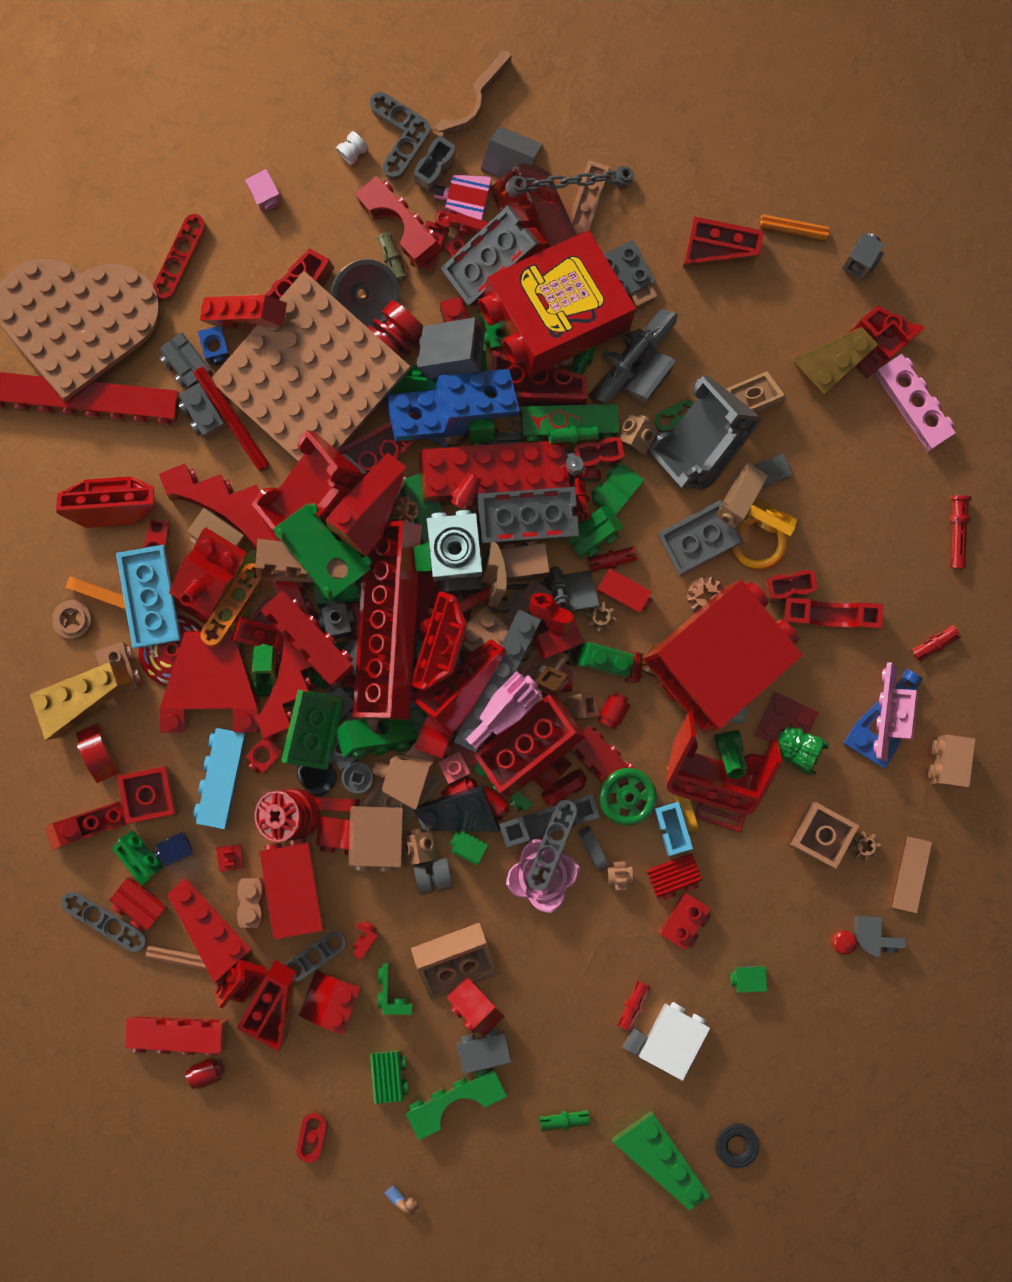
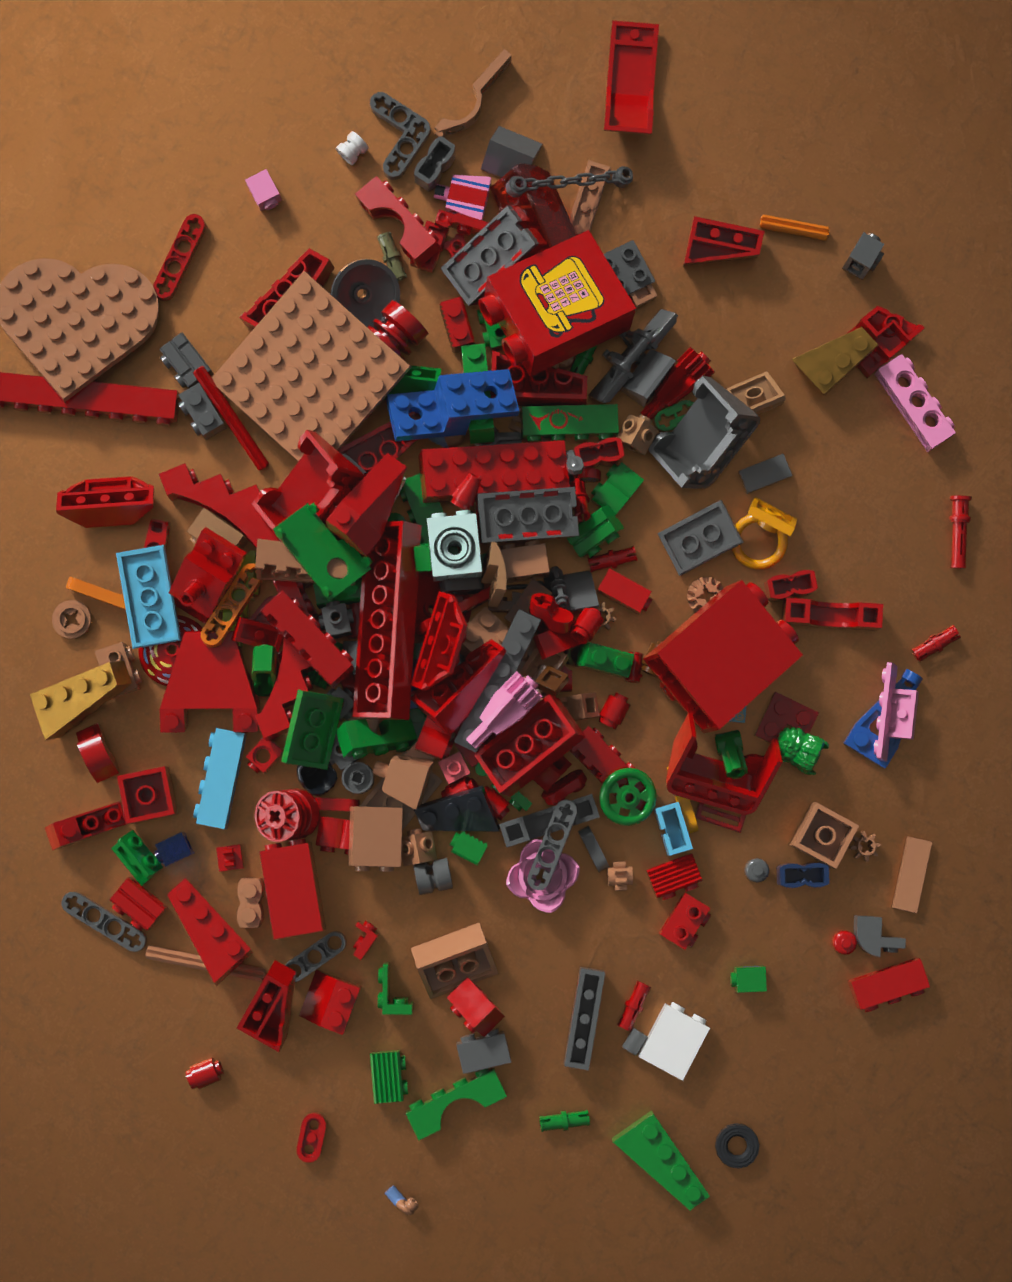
(176, 1034): red wedge -> none
(211, 335): blue brick -> none
(239, 982): red bracket -> none
(251, 309): red arch -> none
(404, 510): nougat gear -> none
(451, 348): dark grey brick -> none
(573, 434): green pin -> none
(584, 1018): none -> dark grey brick
(586, 625): none -> red brick
(631, 77): none -> red windscreen
(679, 381): none -> red piece
(741, 495): medium nougat window -> none
(756, 870): none -> dark grey piece
(797, 875): none -> dark blue brick
(889, 984): none -> red brick
(952, 761): nougat brick -> none

